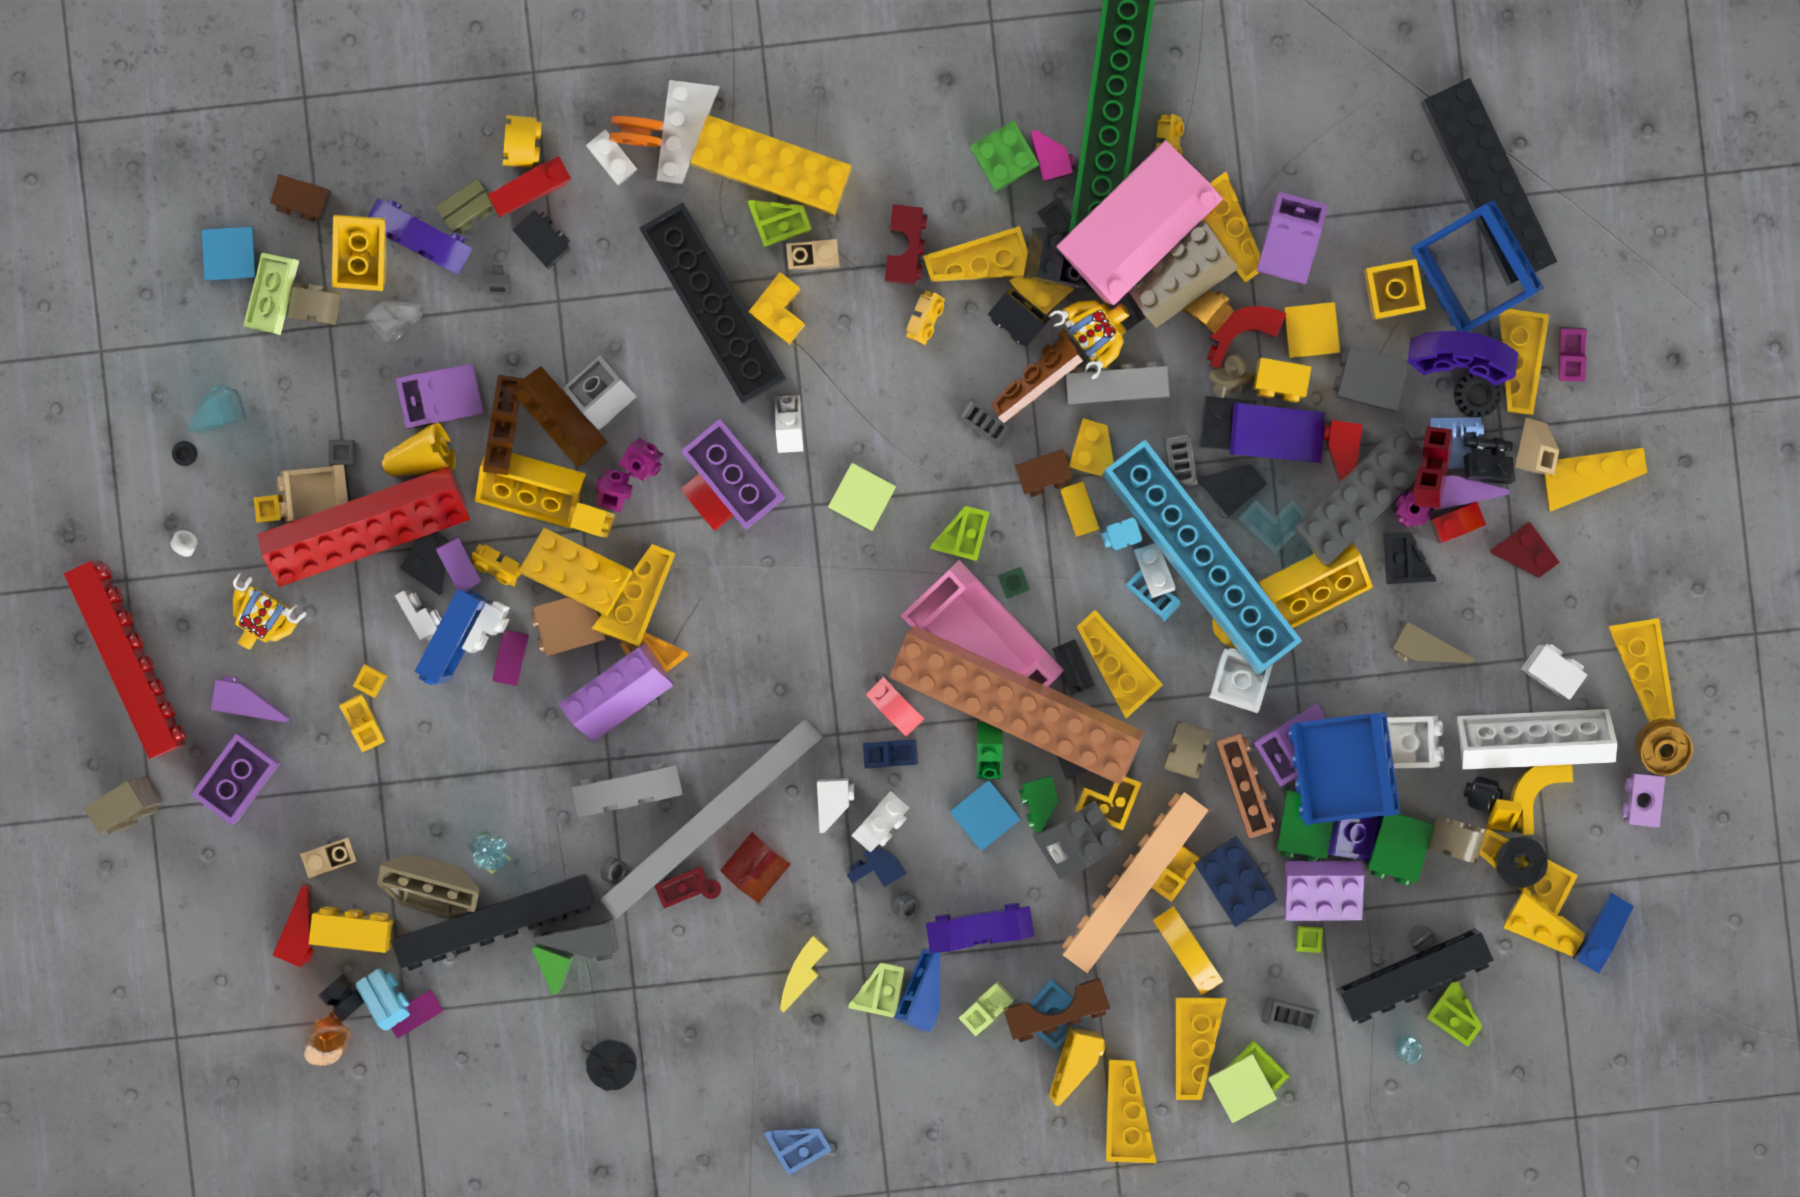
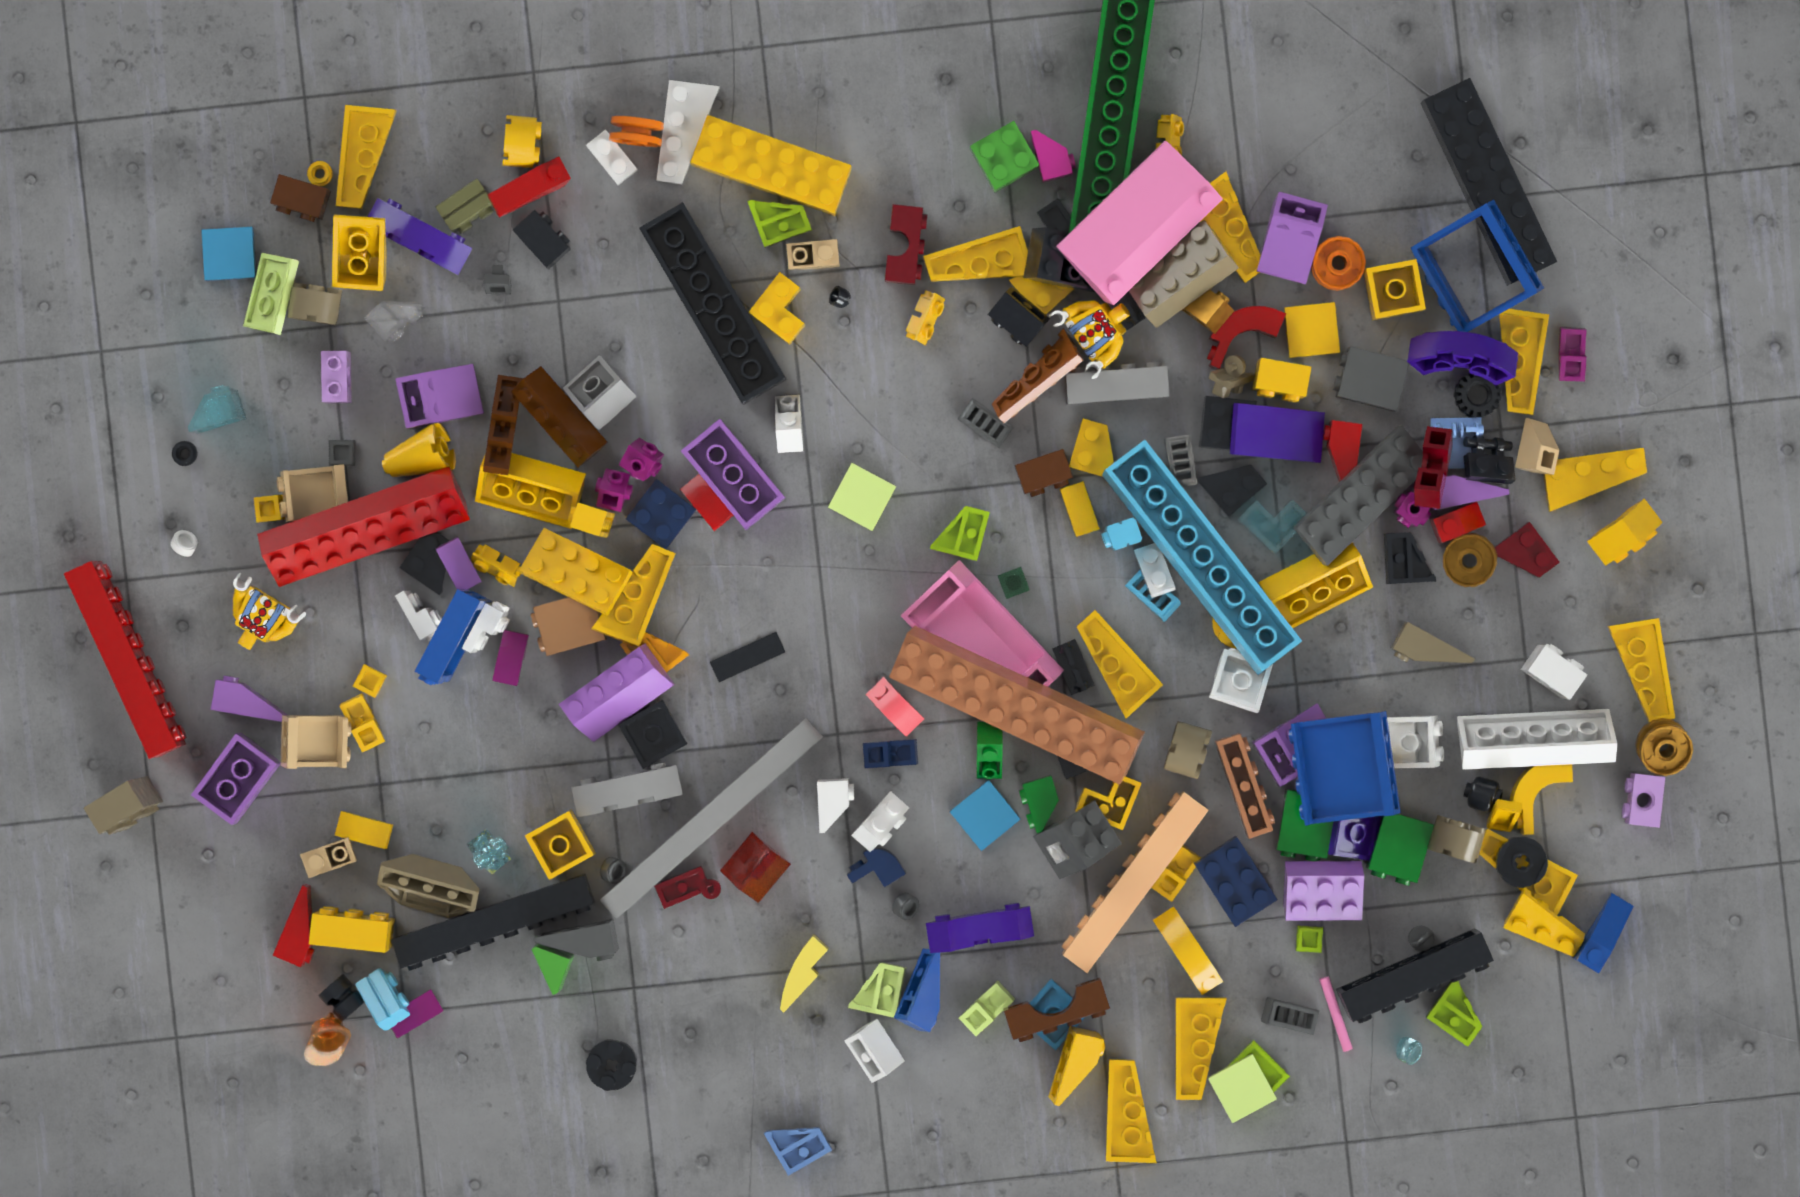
(314, 167): none -> yellow plate
(315, 741): none -> tan panel
(336, 376): none -> lavender brick
(361, 148): none -> yellow wing
(364, 830): none -> yellow slope
(560, 844): none -> yellow brick
(652, 734): none -> black plate
(661, 514): none -> dark blue plate
(747, 657): none -> black sticker
(839, 297): none -> black hinge
(875, 1049): none -> white brick
(1335, 1013): none -> bright pink bar
(1353, 260): none -> orange wheel
(1476, 545): none -> pearl gold wheel
(1627, 532): none -> yellow brick

